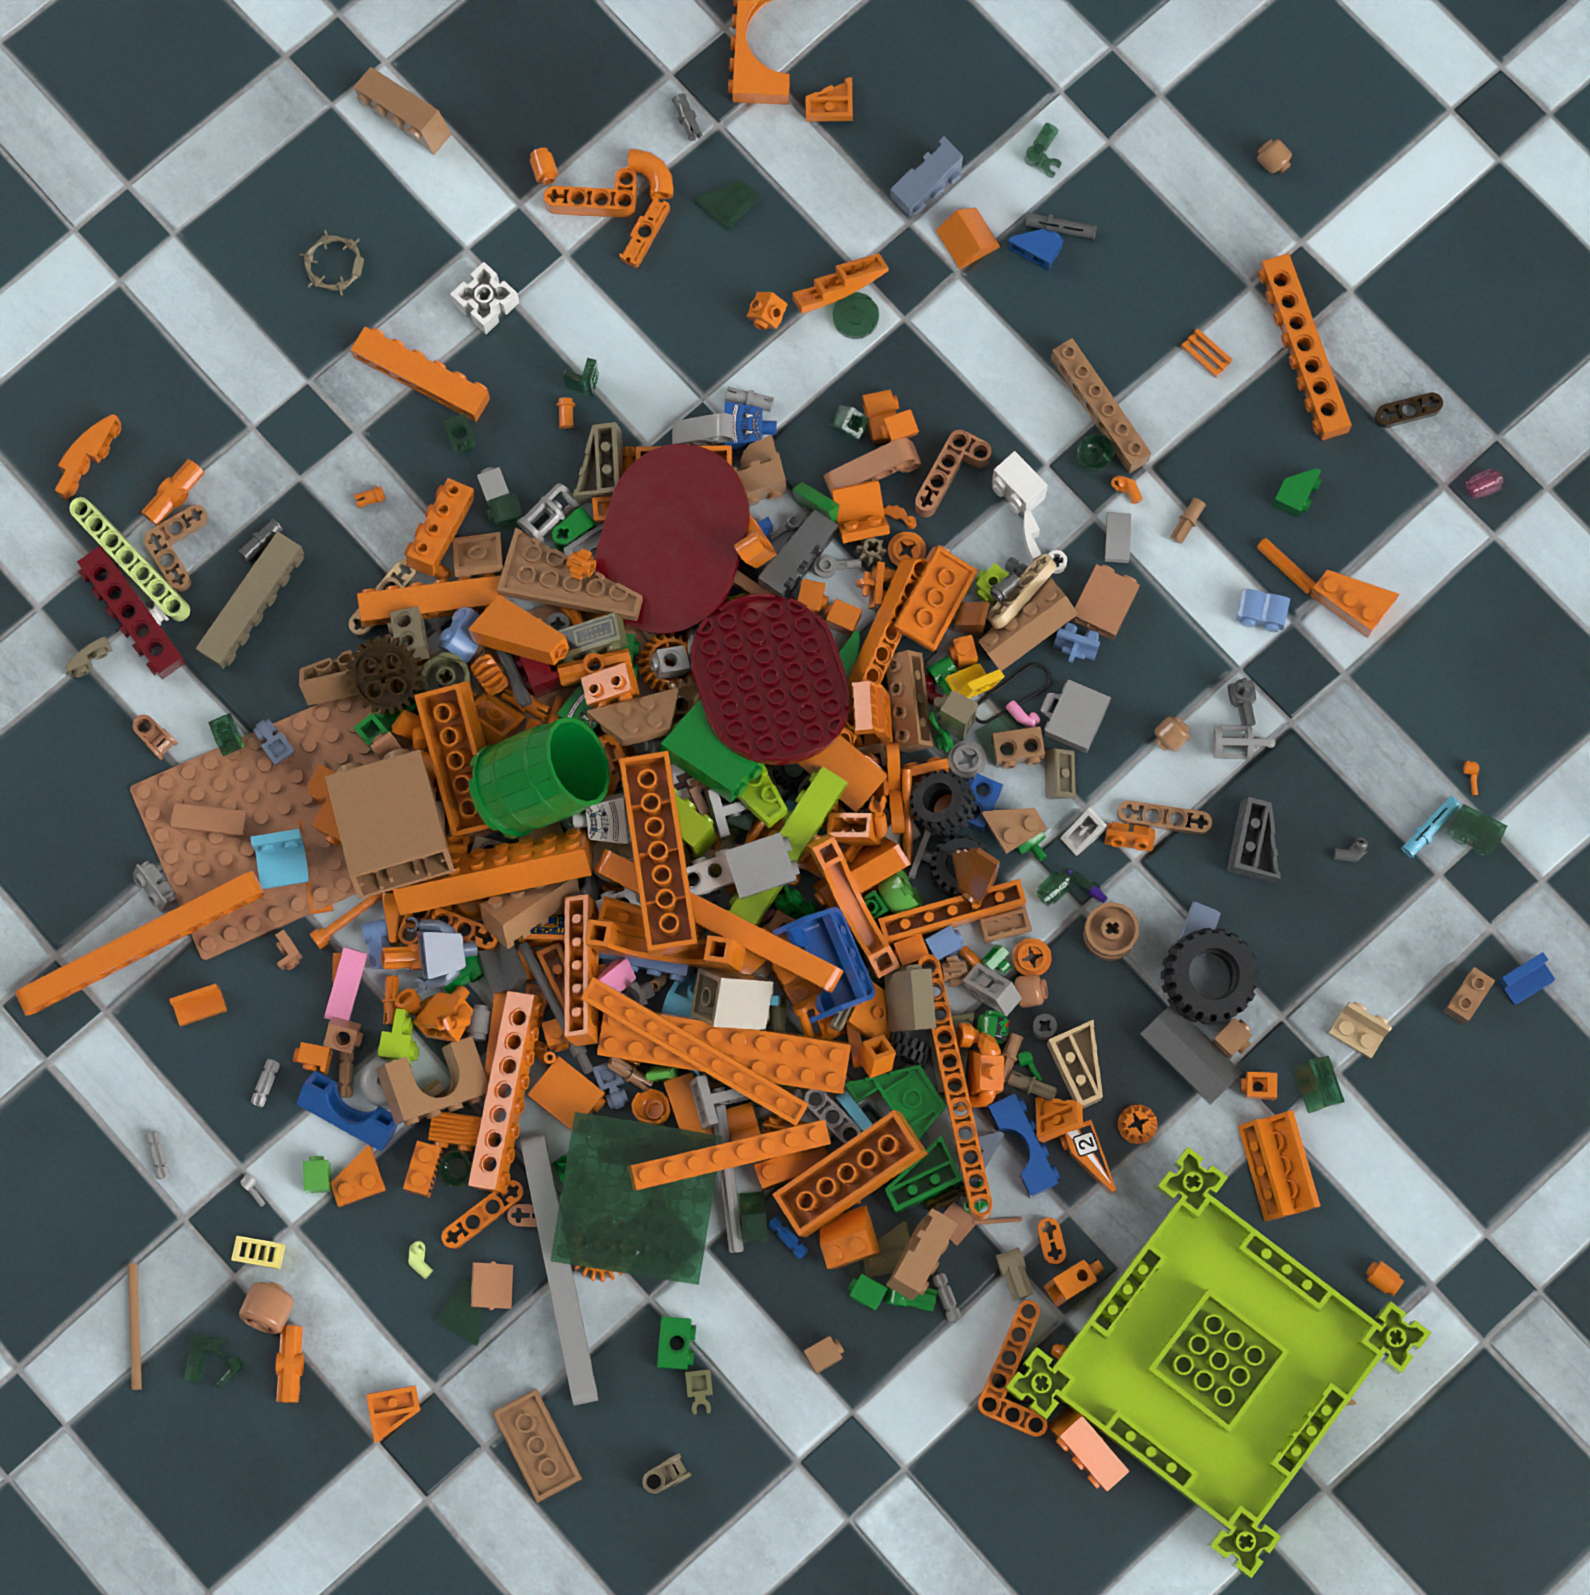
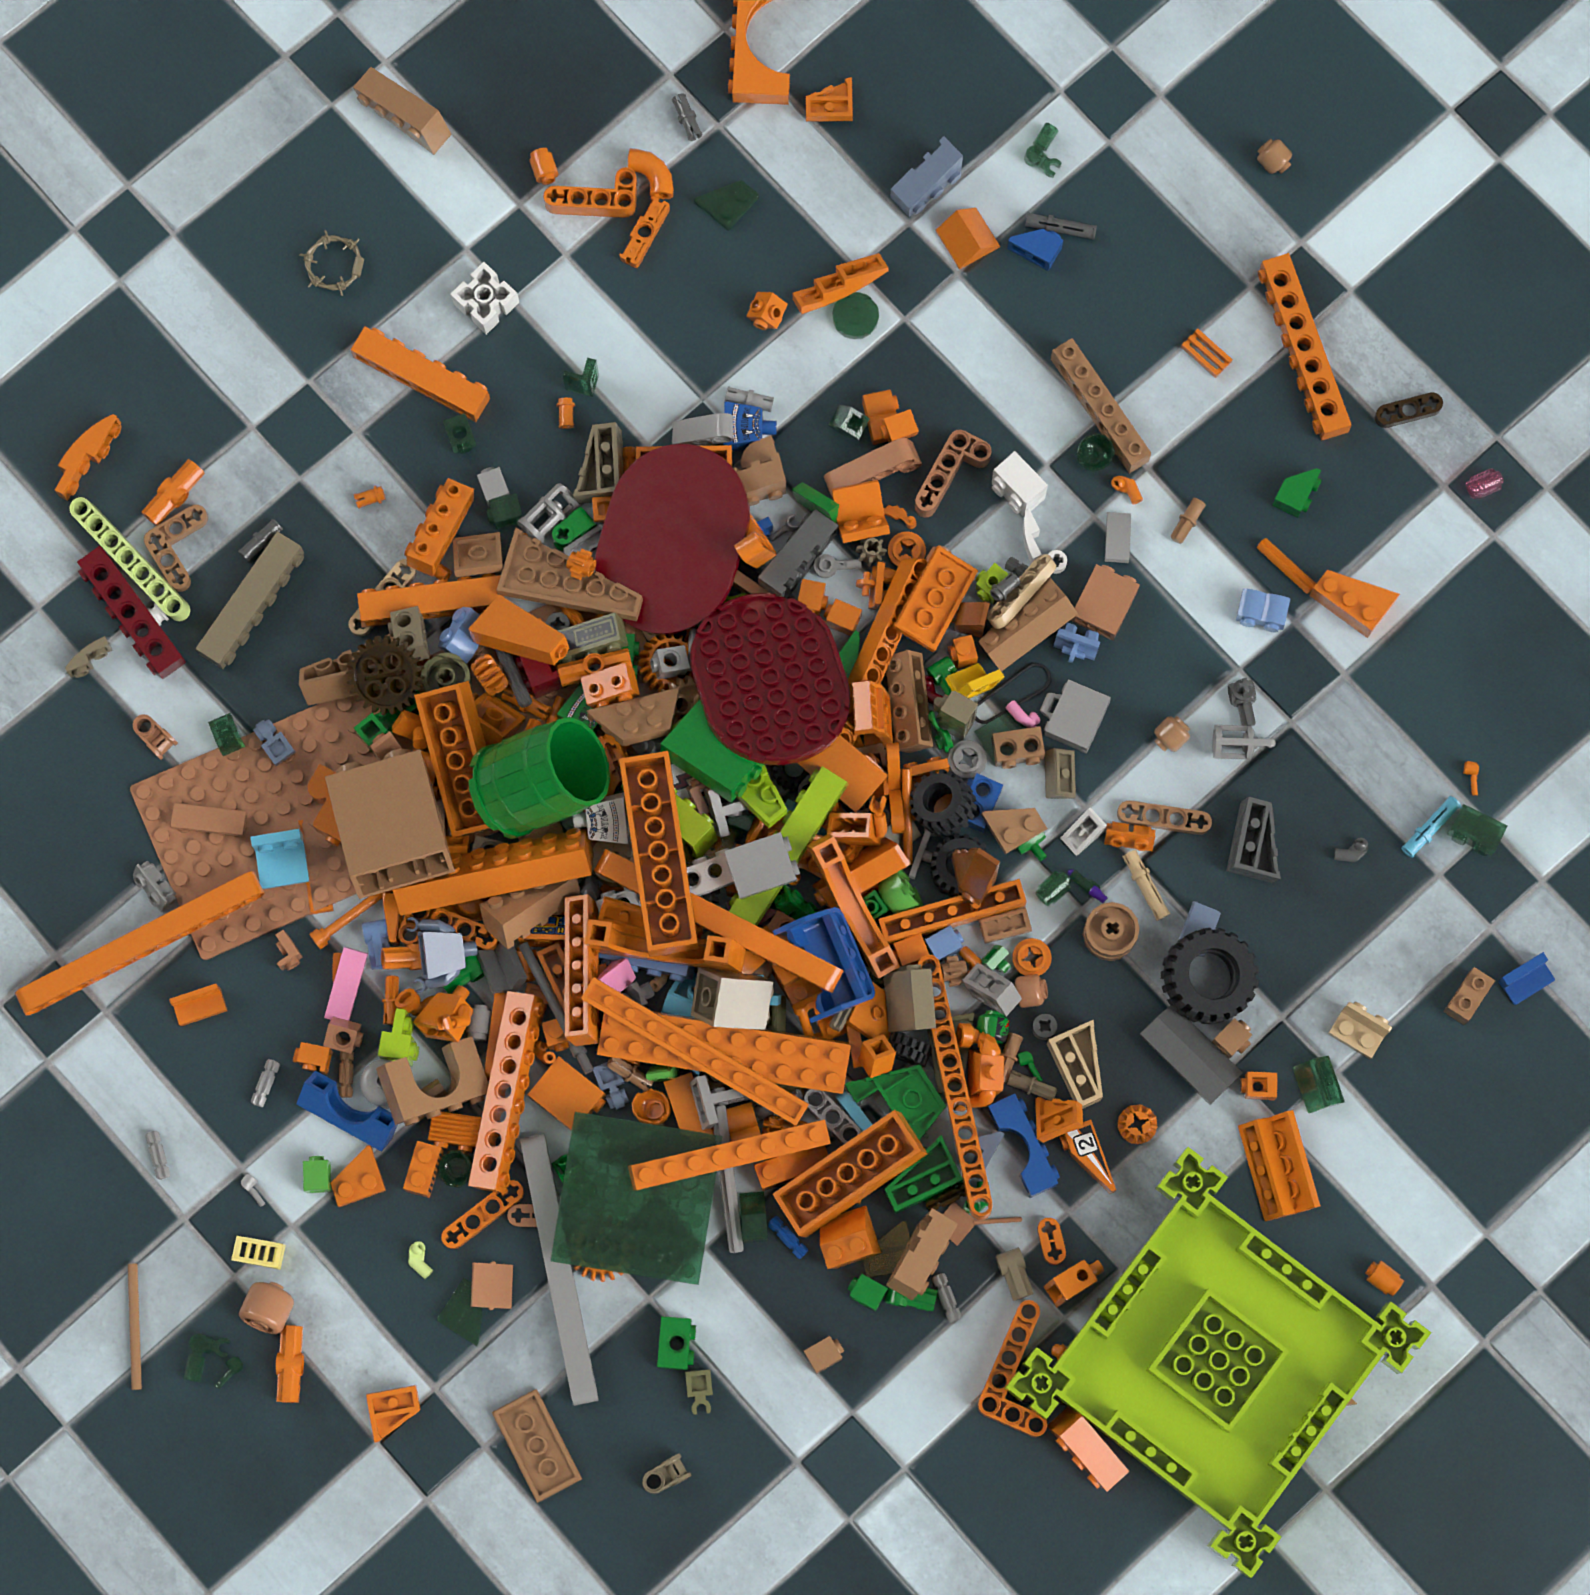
(1141, 876): none -> tan pin

